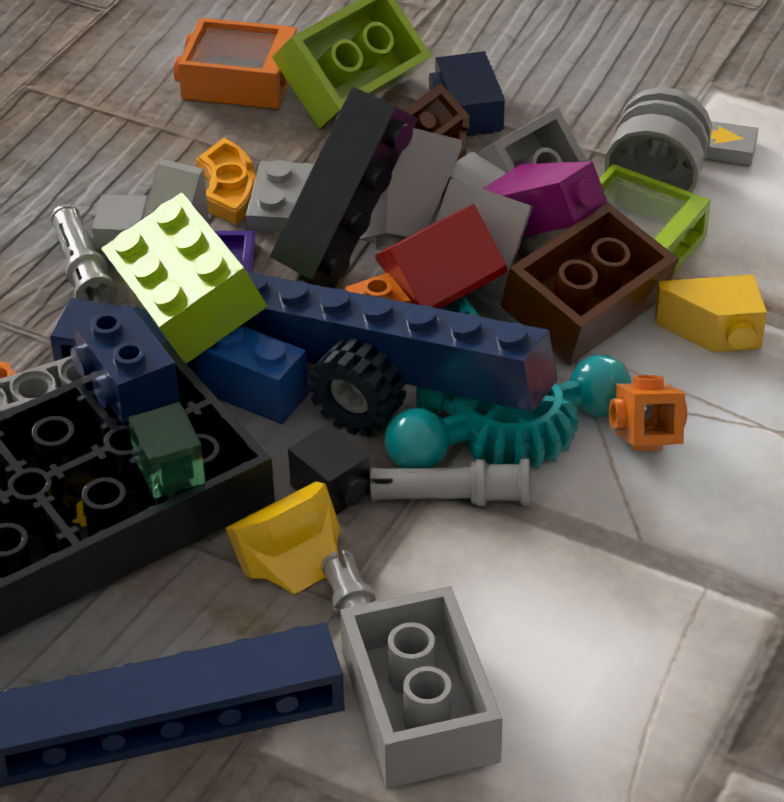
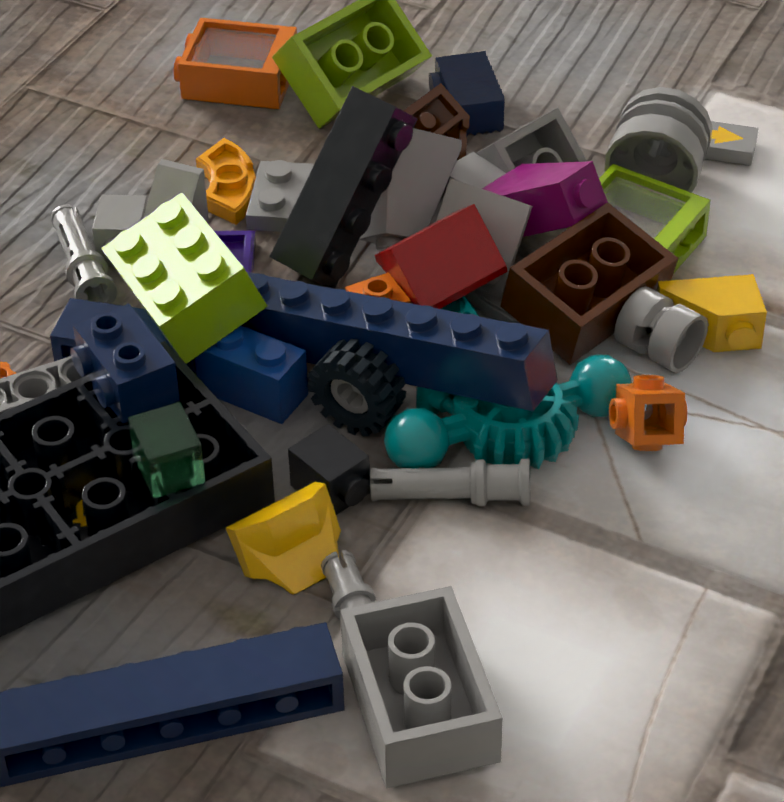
(663, 330): none -> light grey wheel

